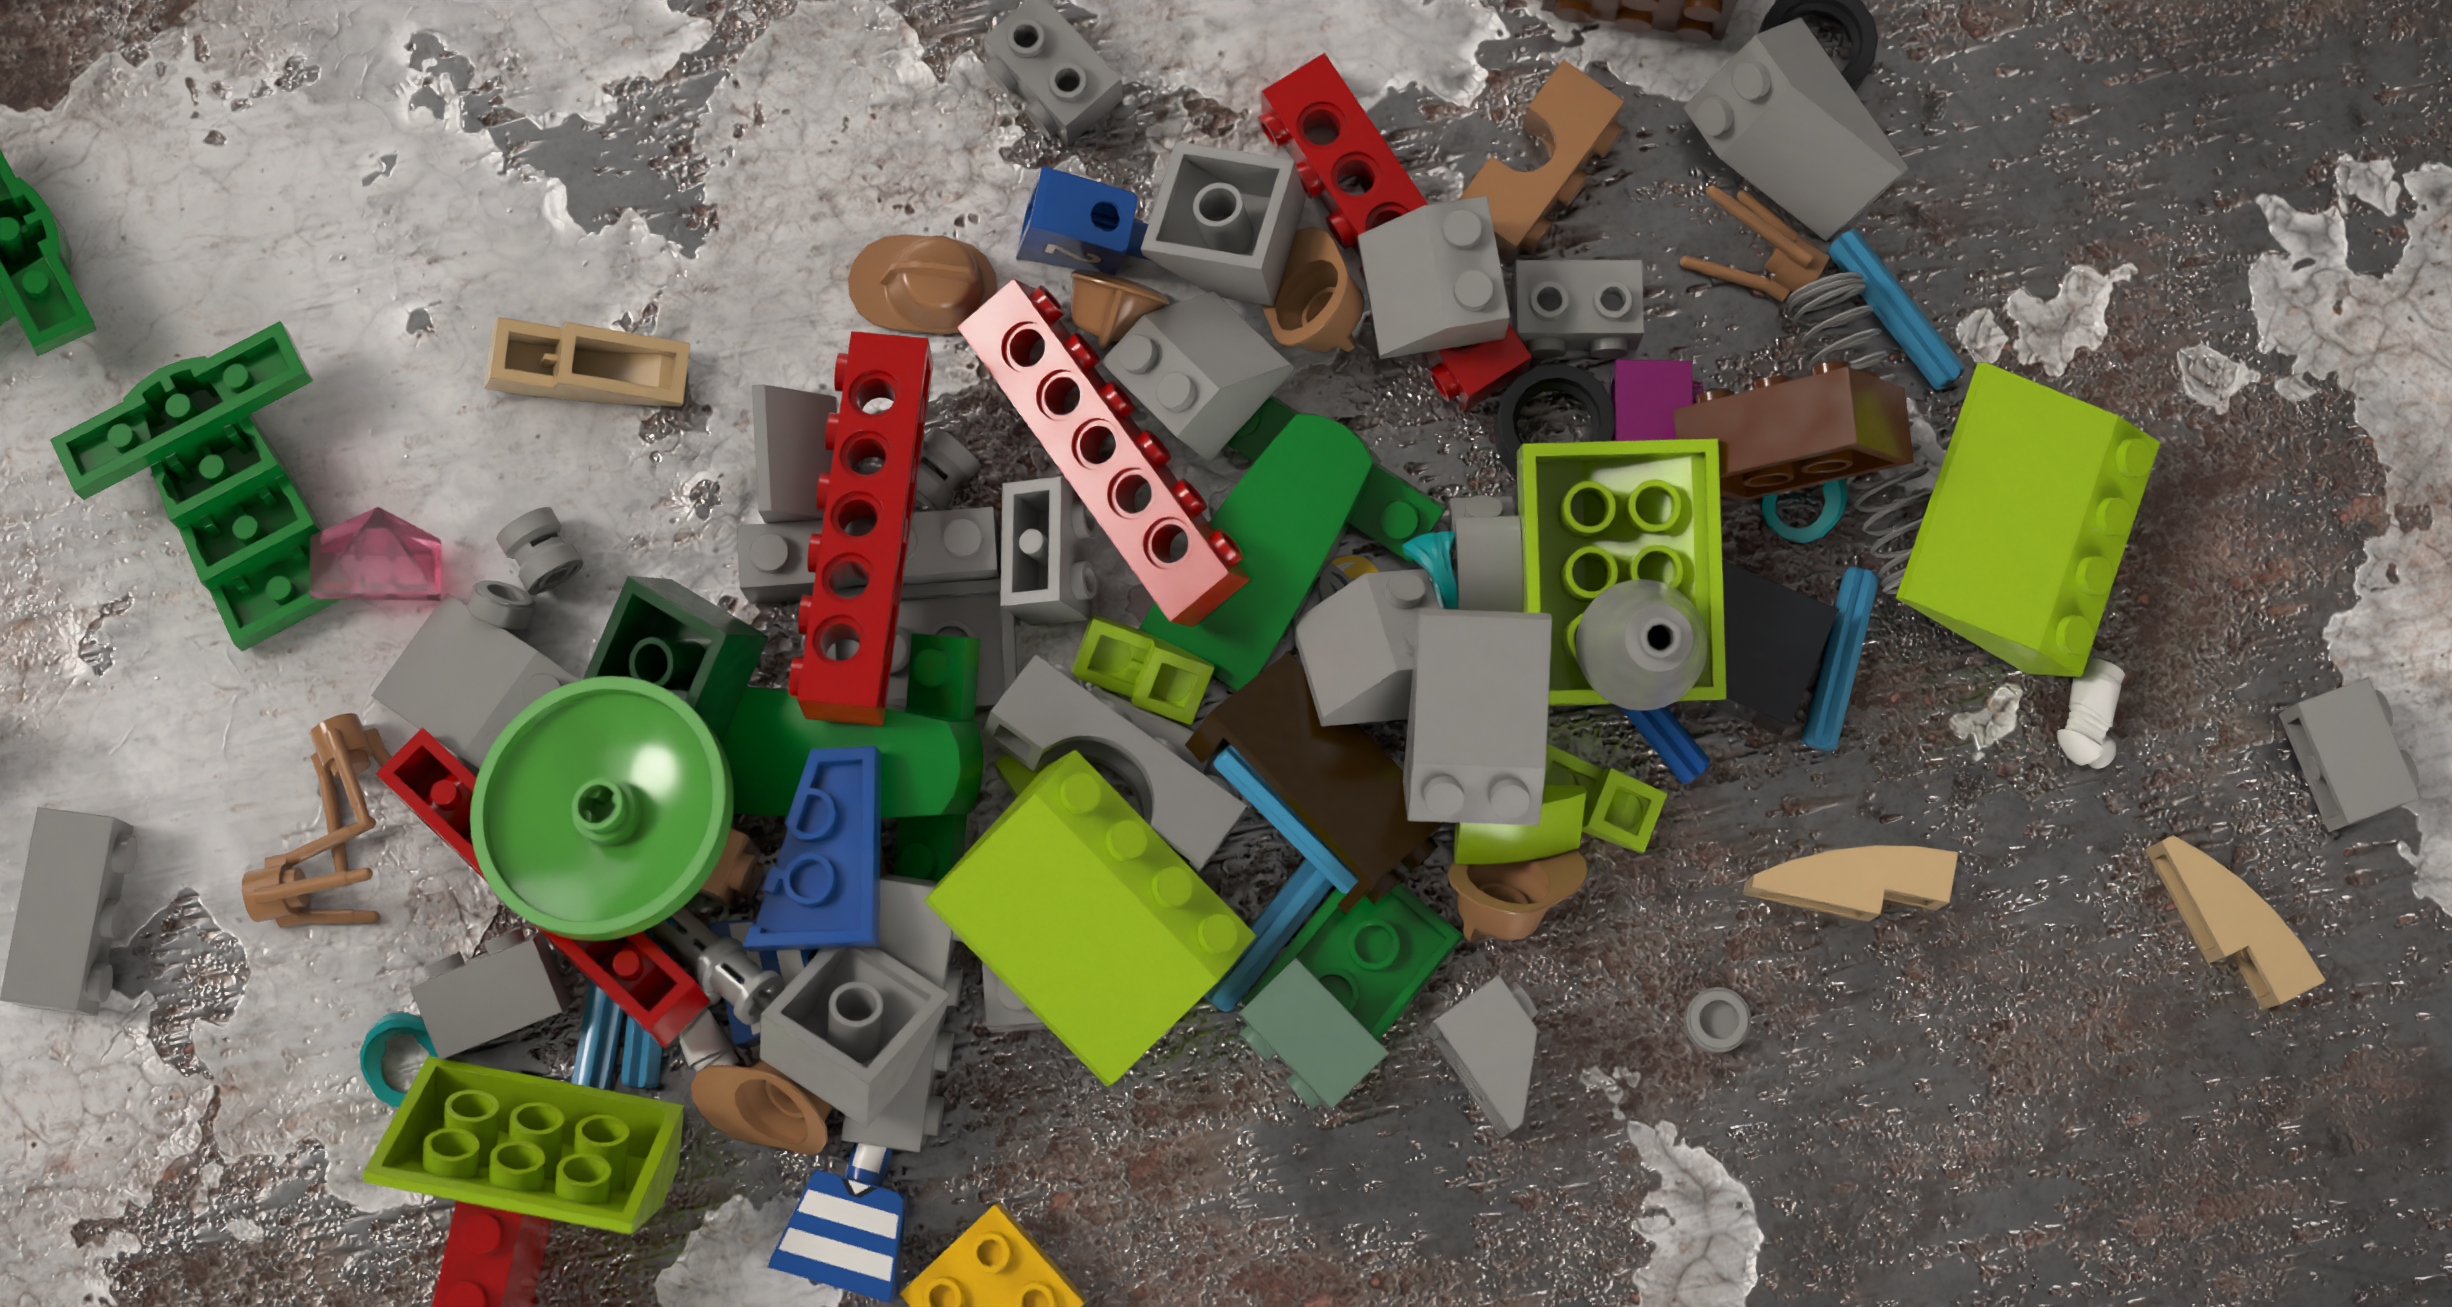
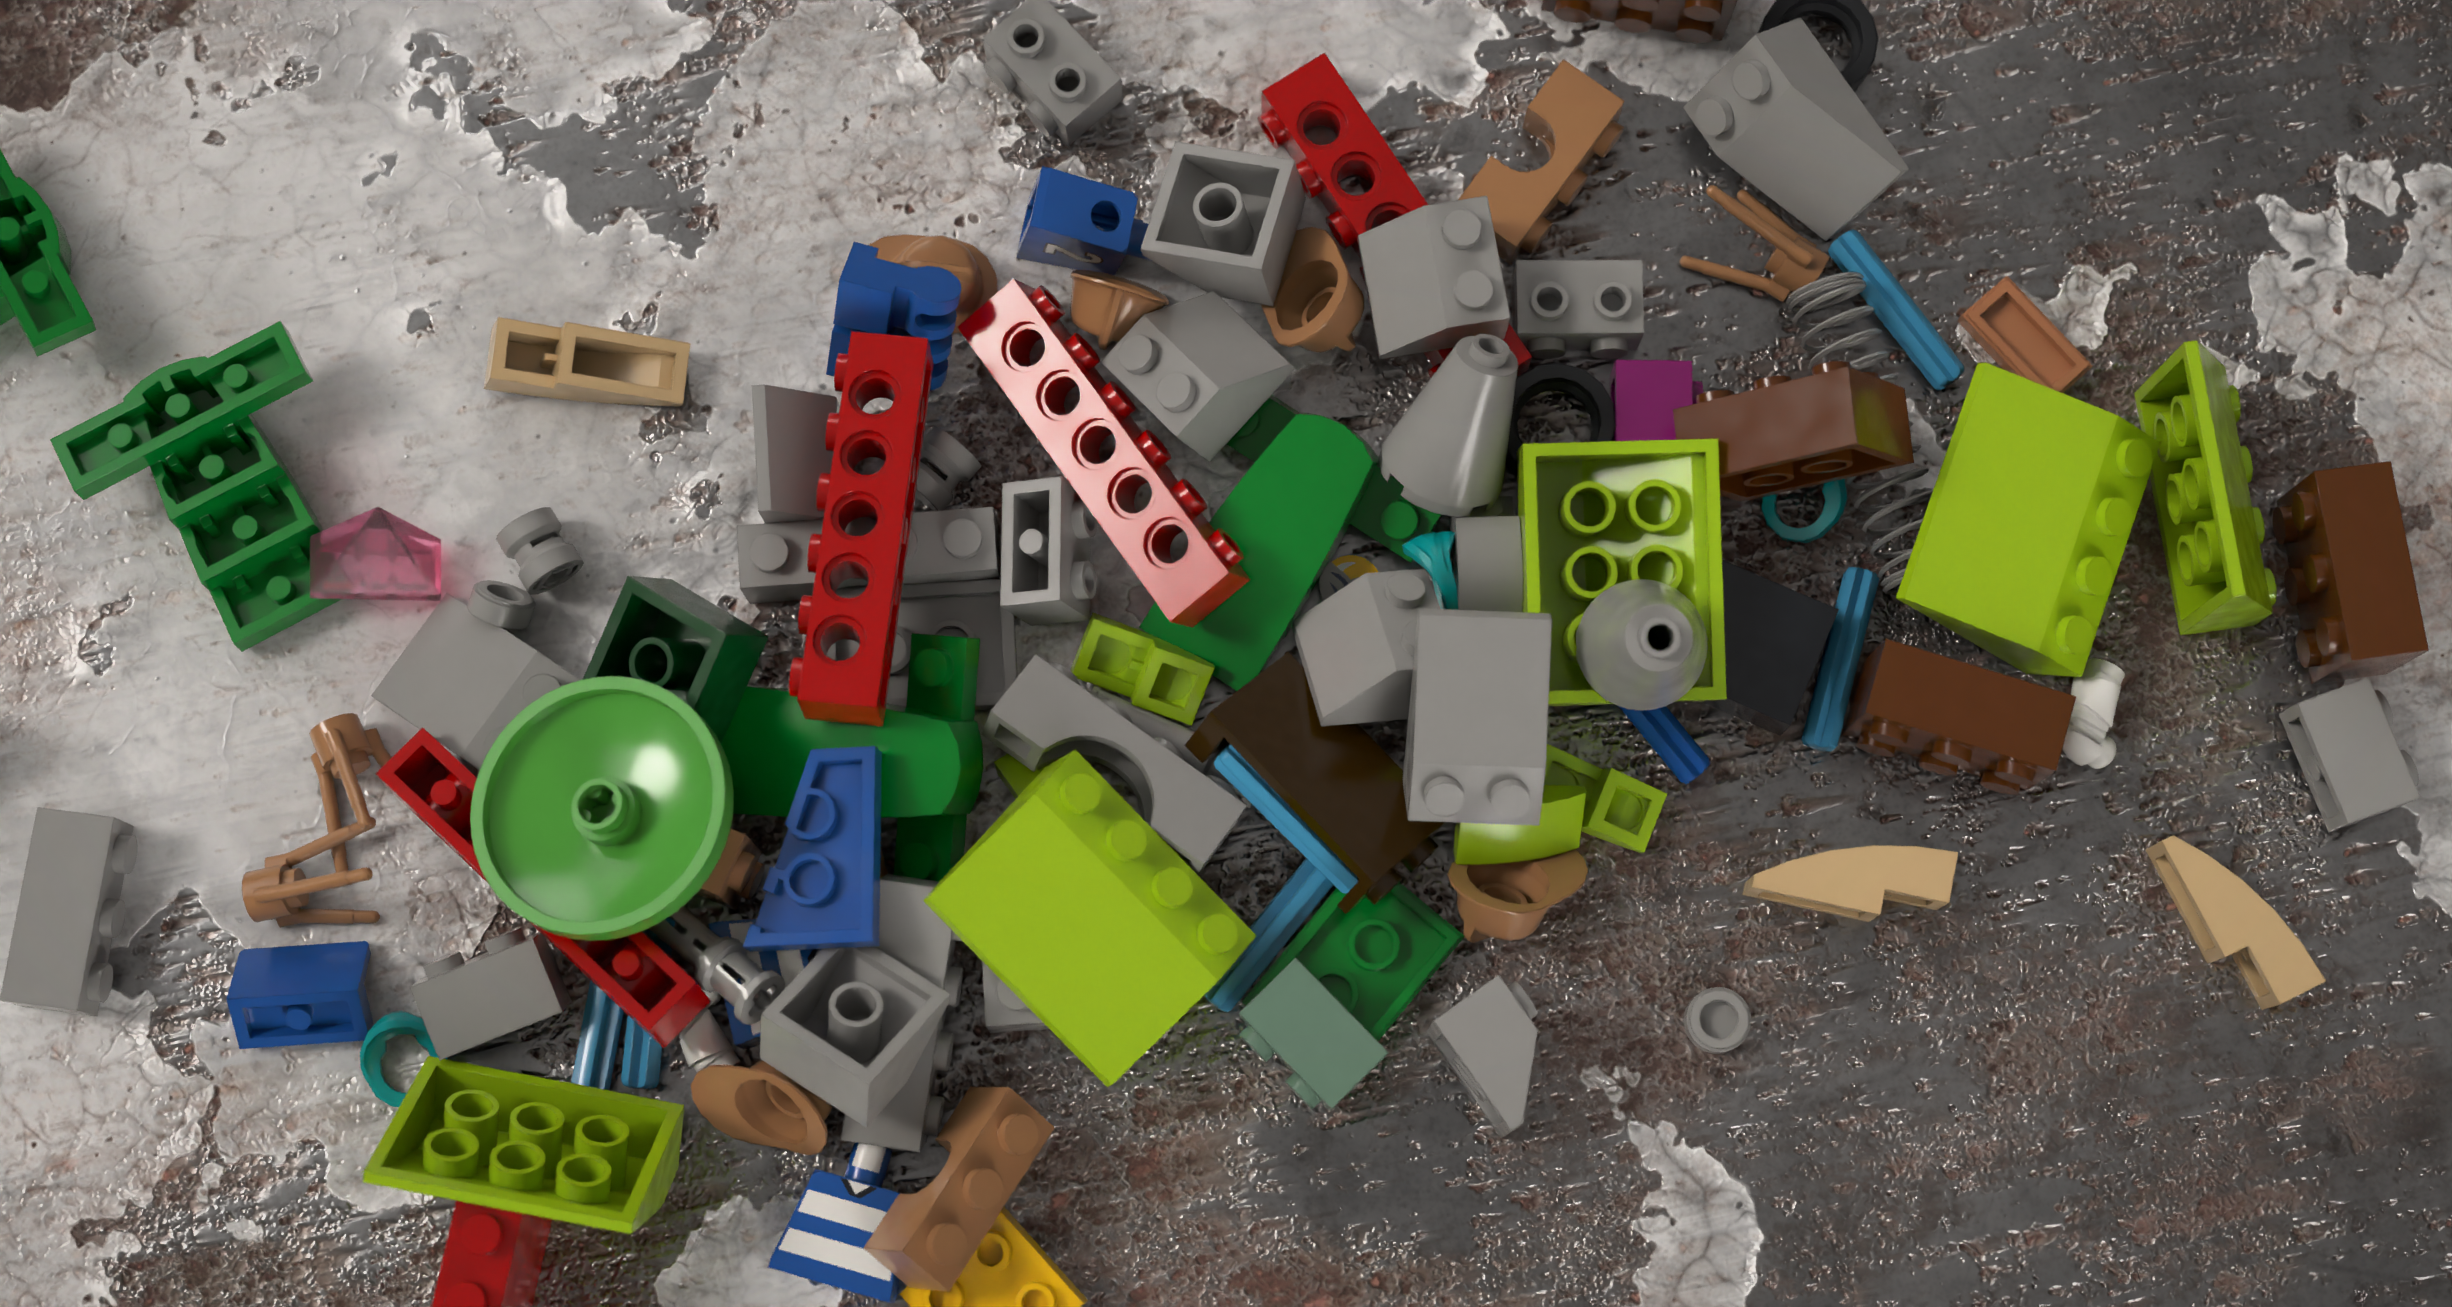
(300, 995): none -> blue panel
(895, 301): none -> blue legs
(937, 1230): none -> medium nougat arch
(1456, 431): none -> light grey cone
(1958, 717): none -> reddish brown brick
(2023, 338): none -> nougat tile
(2204, 494): none -> lime slope
(2350, 573): none -> reddish brown brick

